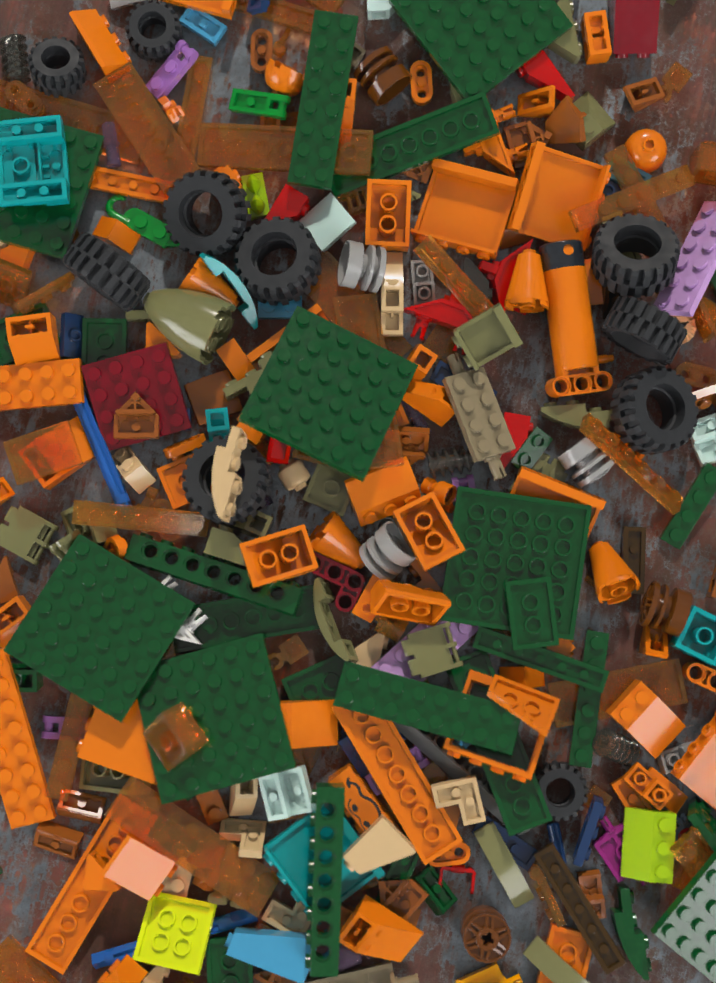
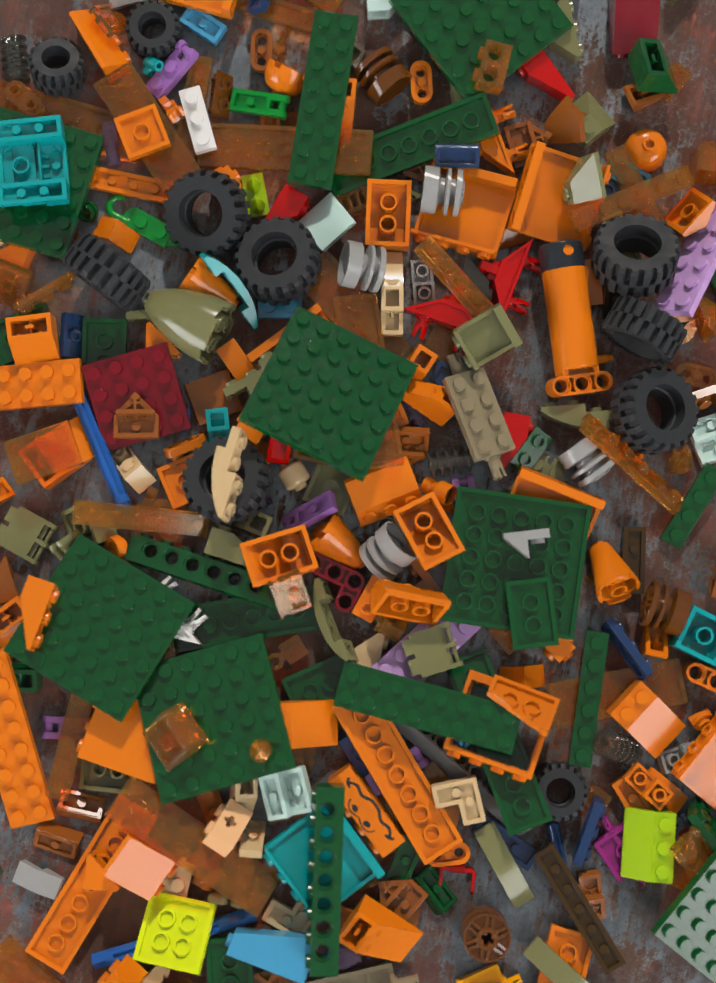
(35, 605): none -> orange slope
(38, 880): none -> light grey slope
(90, 212): none -> dark green plate
(110, 22): none -> clear orange plate
(142, 132): none -> orange plate
(150, 65): none -> teal arm
(197, 120): none -> white plate
(221, 91): none -> reddish brown hinge
(227, 827): none -> light nougat brick
(260, 750): none -> clear orange plate
(289, 593): none -> clear orange plate
(311, 511): none -> medium lavender plate
(377, 847): tan slope -> none
(442, 191): none -> light grey wheel
(457, 155): none -> dark blue plate
(495, 68): none -> clear orange brick
(520, 539): none -> light grey slope
(527, 284): orange cone -> none
(537, 103): orange slope -> none
(542, 660): dark green plate -> none
(545, 893): clear orange plate -> none
(585, 181): none -> slope
(595, 37): orange brick -> none
(627, 649): none -> dark blue plate
(631, 939): dark green slope -> none
(651, 67): none -> dark green slope
(681, 461): none -> clear orange plate
(691, 213): none -> orange slope
(700, 719): none -> orange plate

